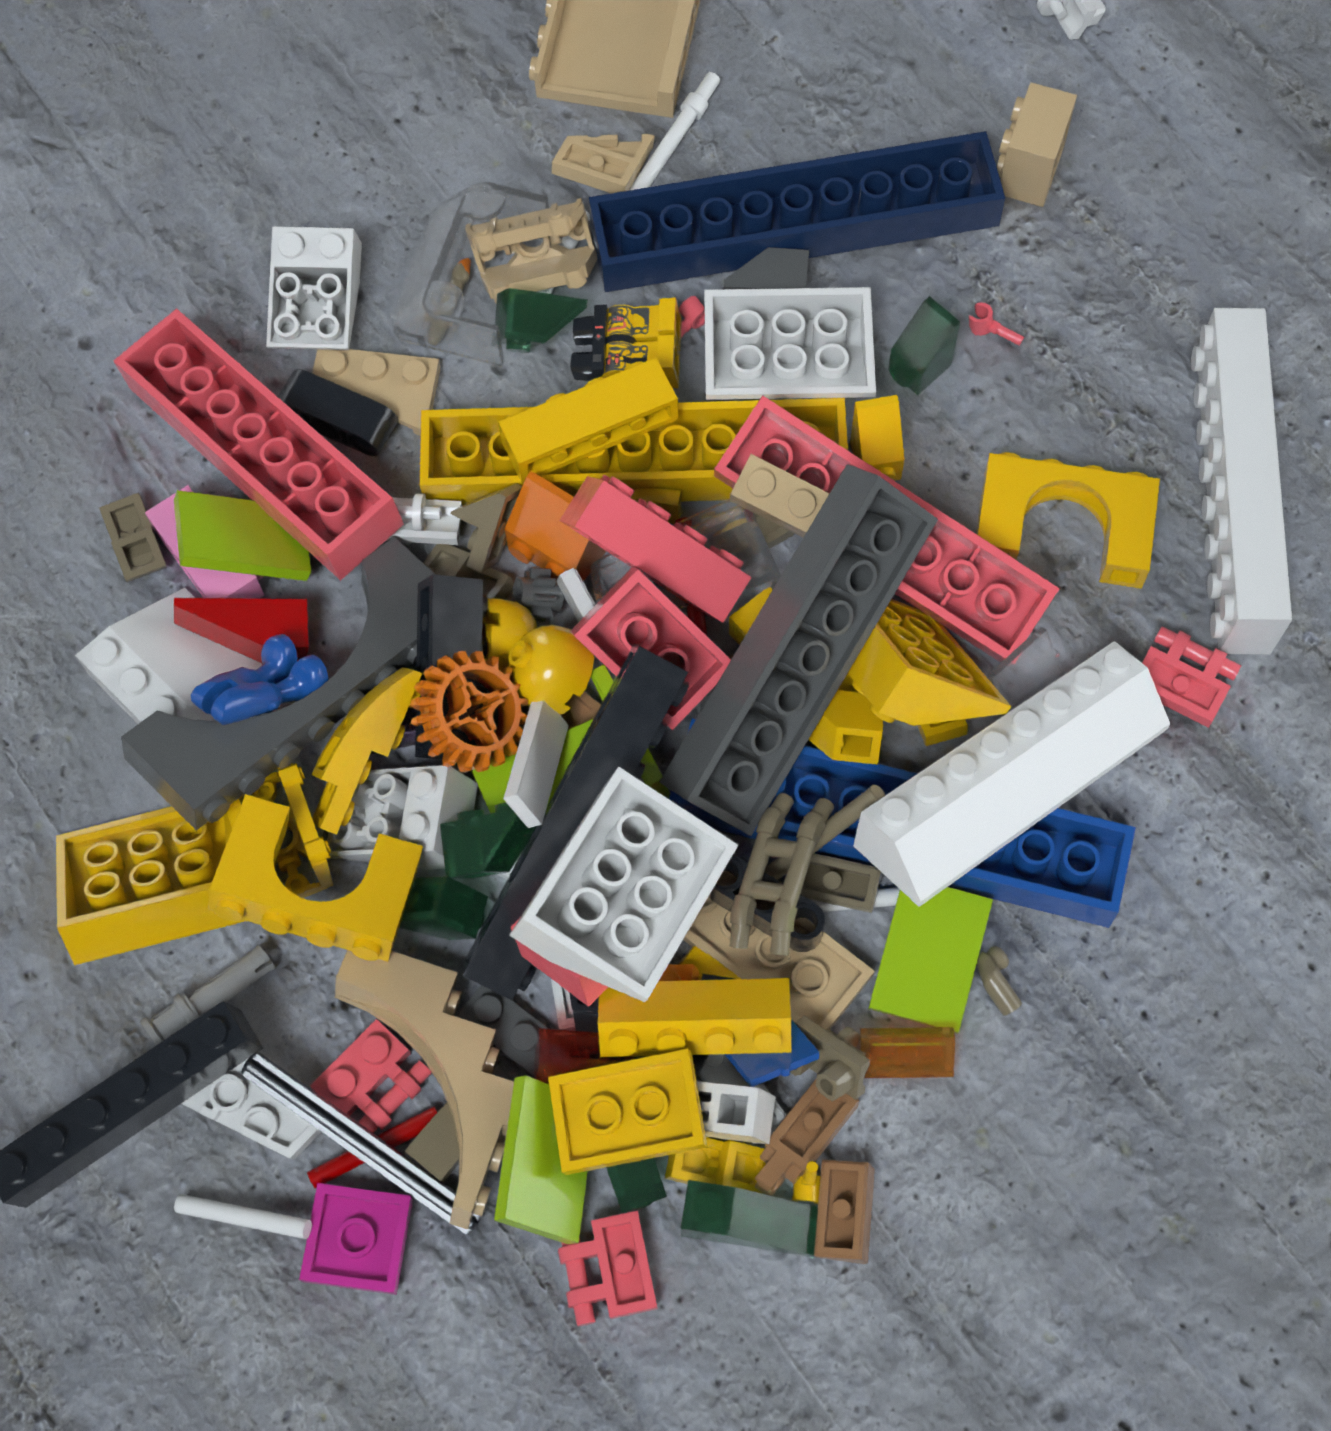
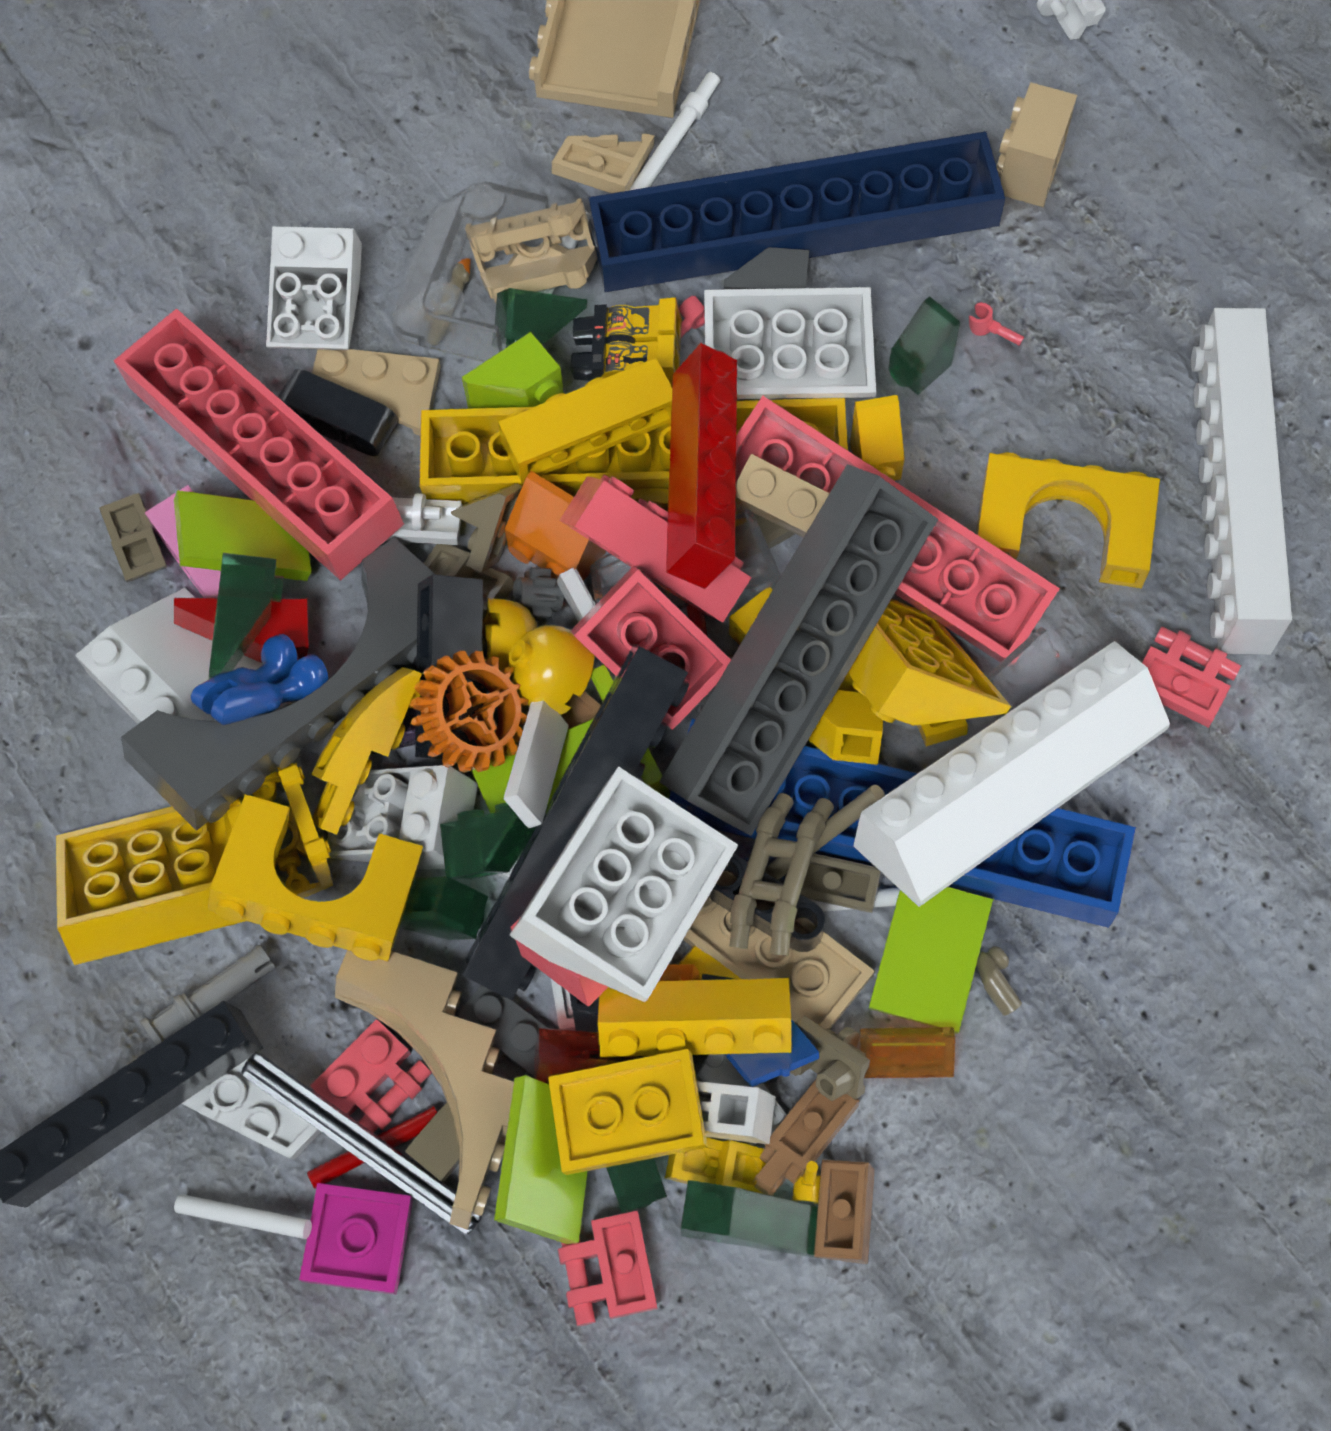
(242, 607): none -> clear green slope
(514, 377): none -> lime slope
(702, 467): none -> red brick

